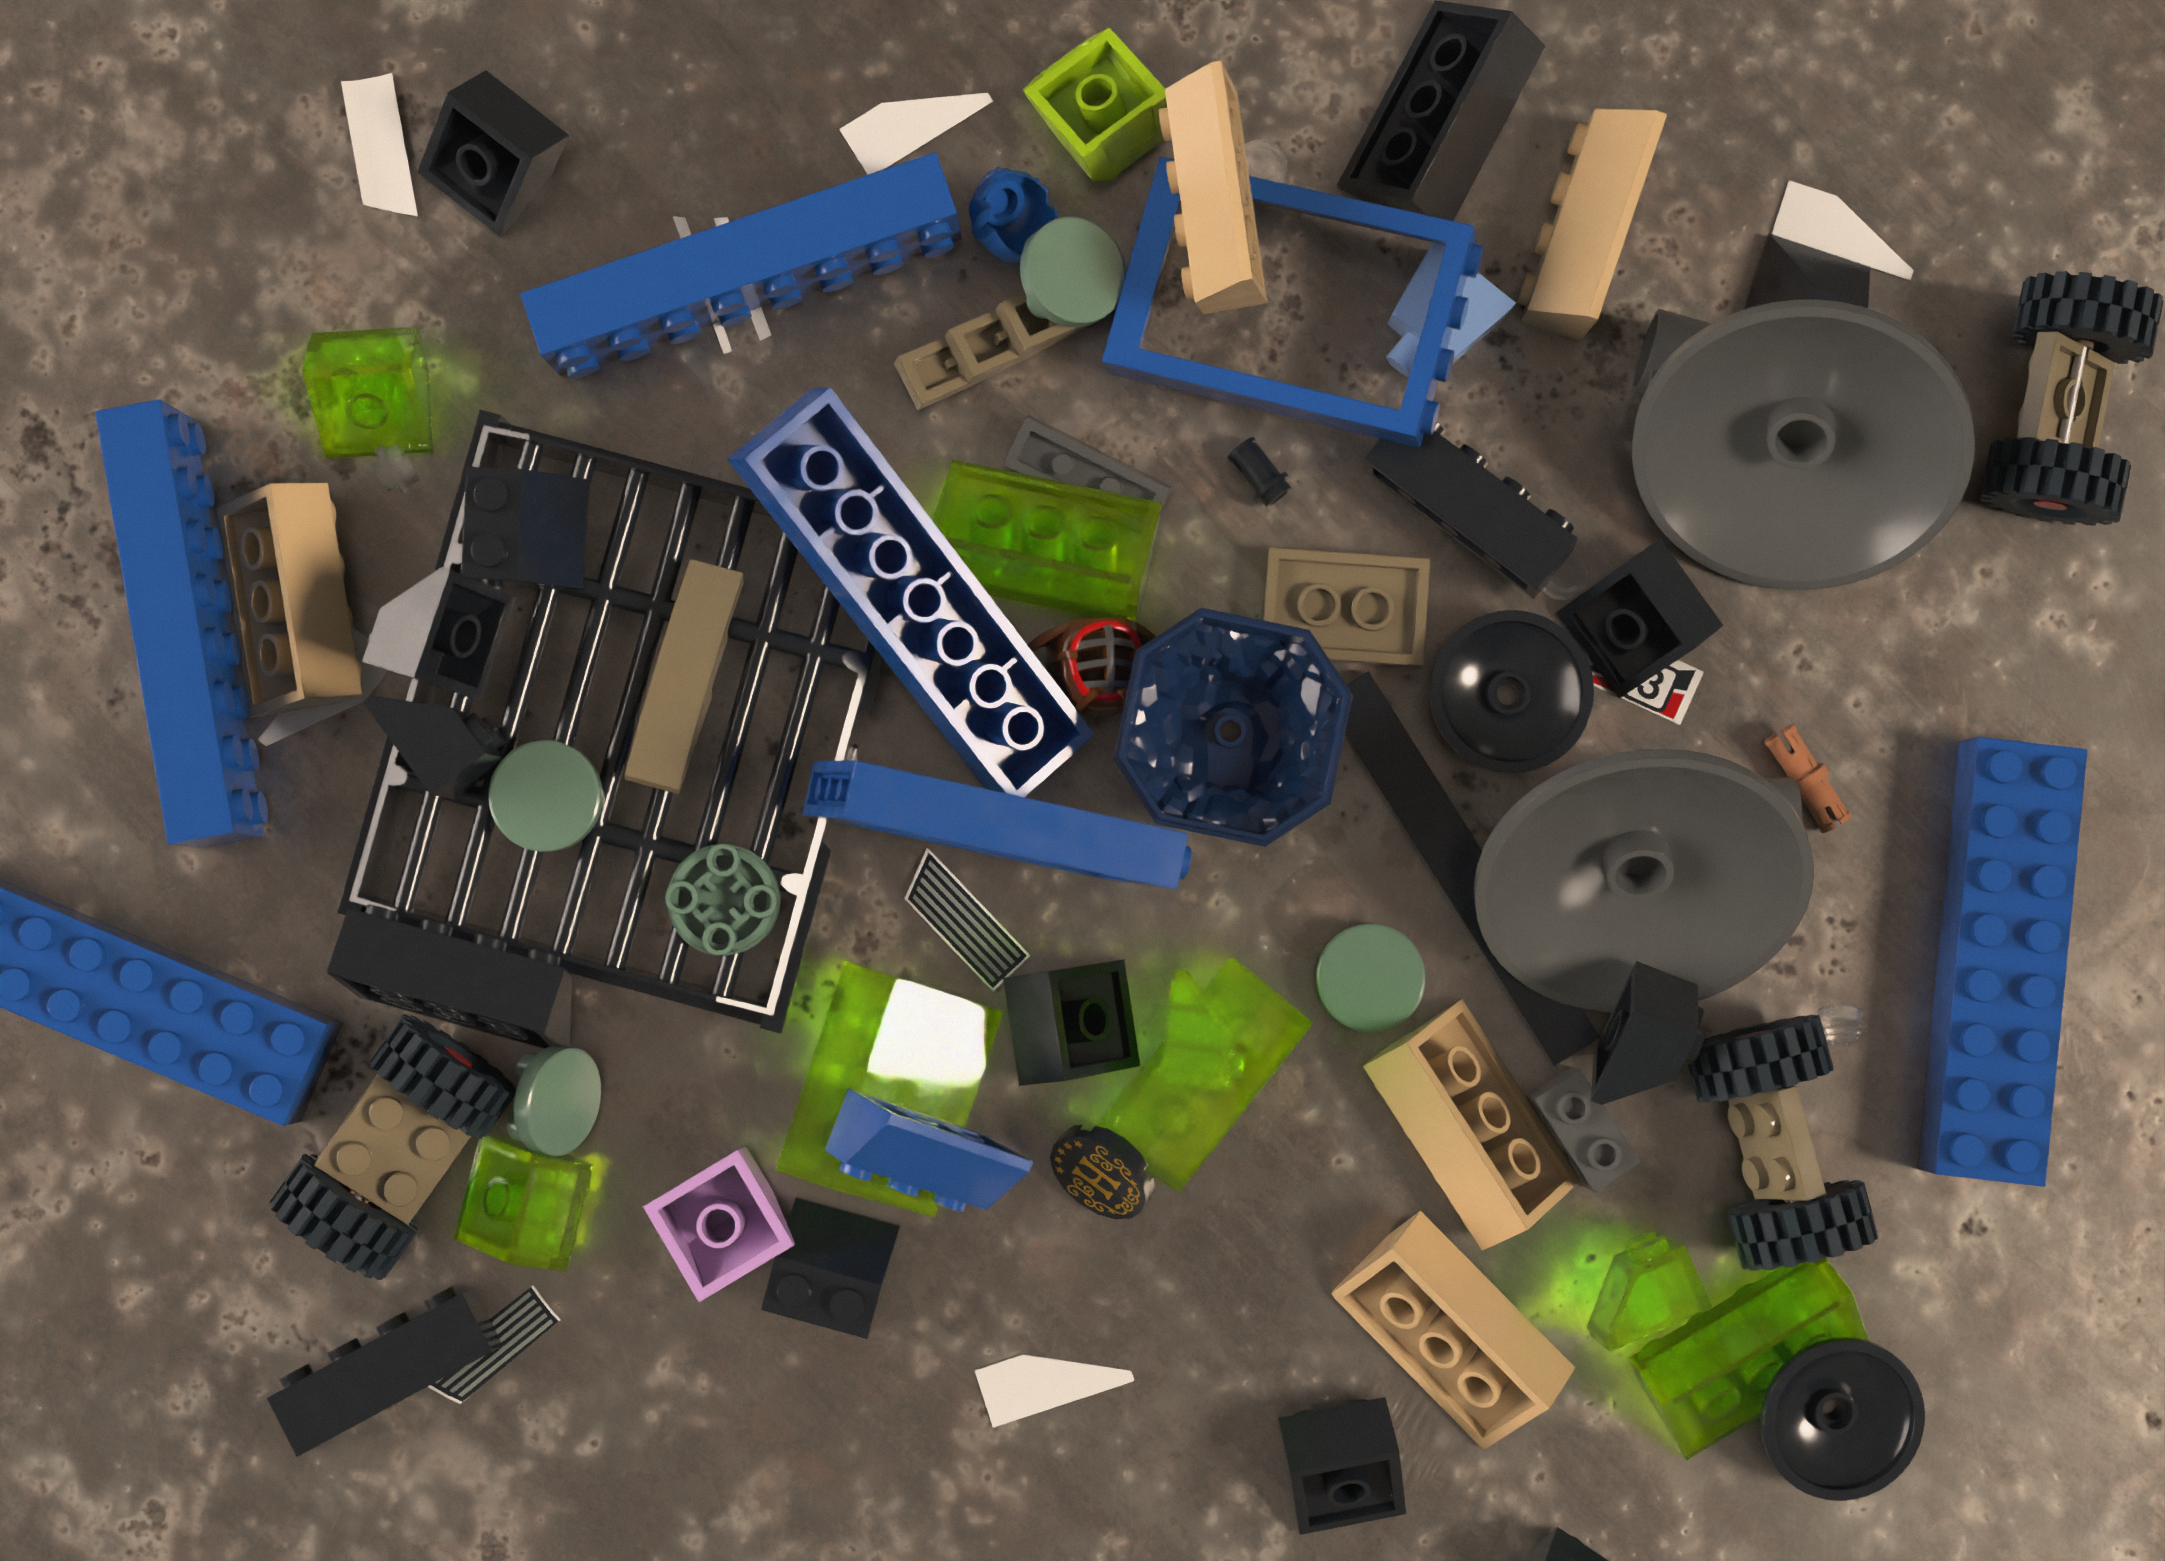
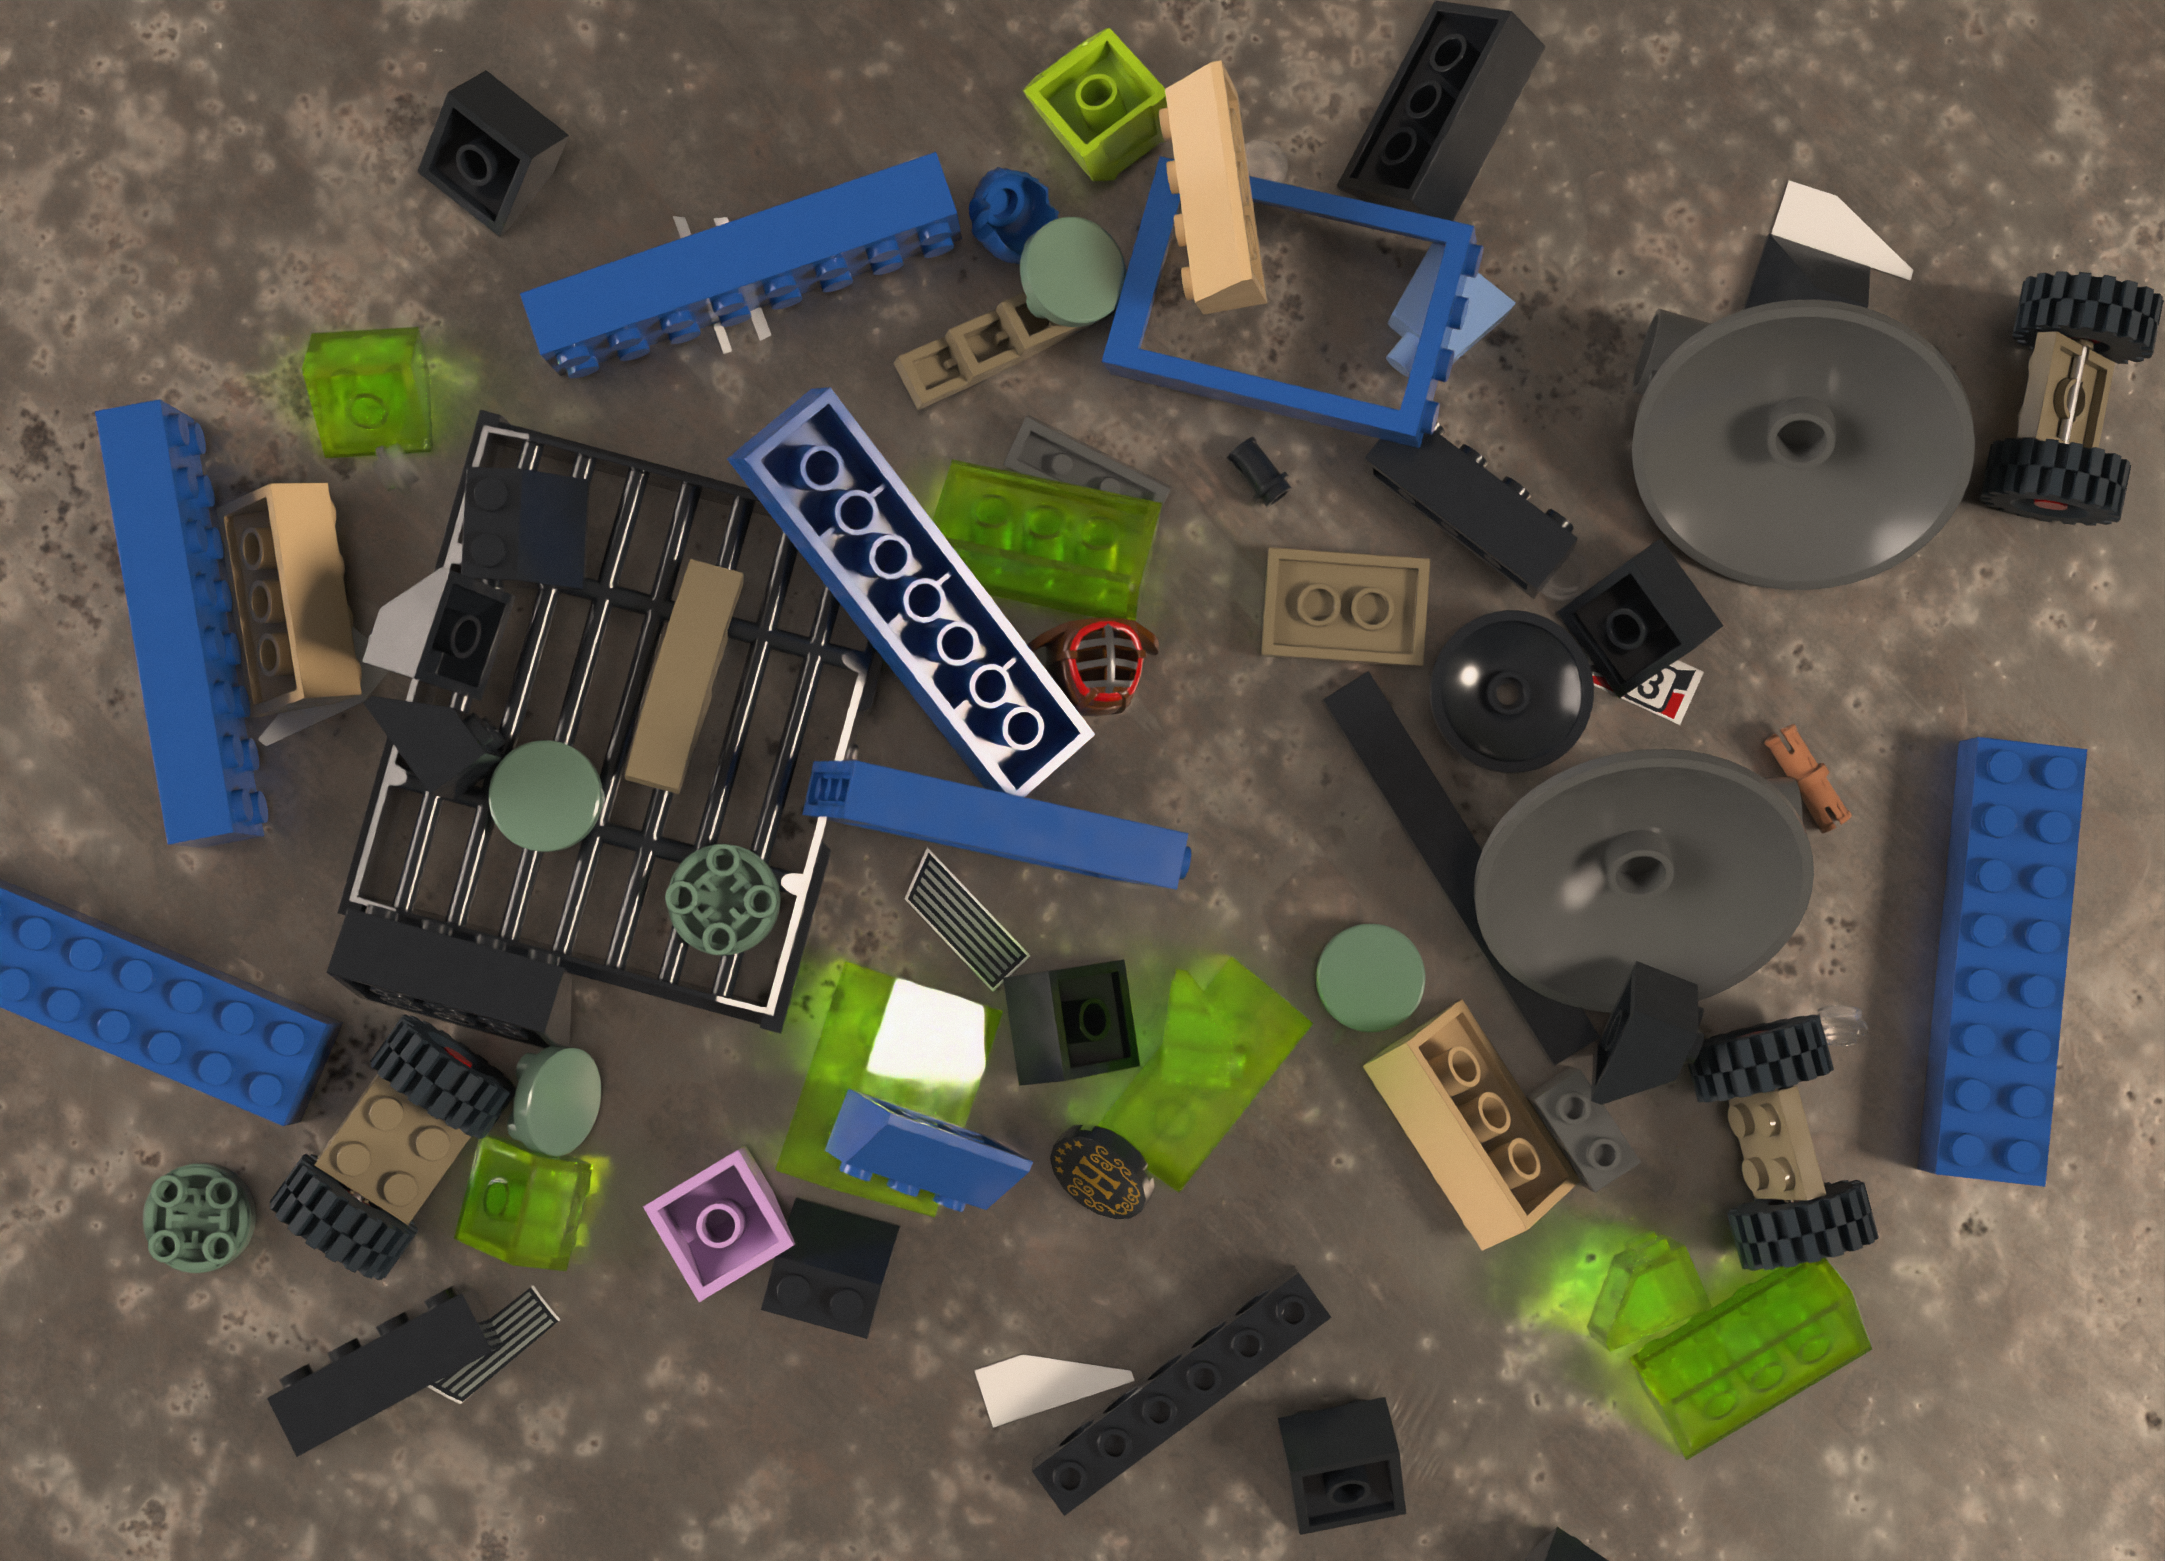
(198, 1217): none -> sand green tile
(379, 144): white sticker -> none
(903, 126): white sticker -> none
(1179, 1390): none -> black brick
(1243, 672): dark blue rock -> none
(1454, 1332): tan slope -> none
(1590, 220): tan slope -> none
(1858, 1443): black dish -> none

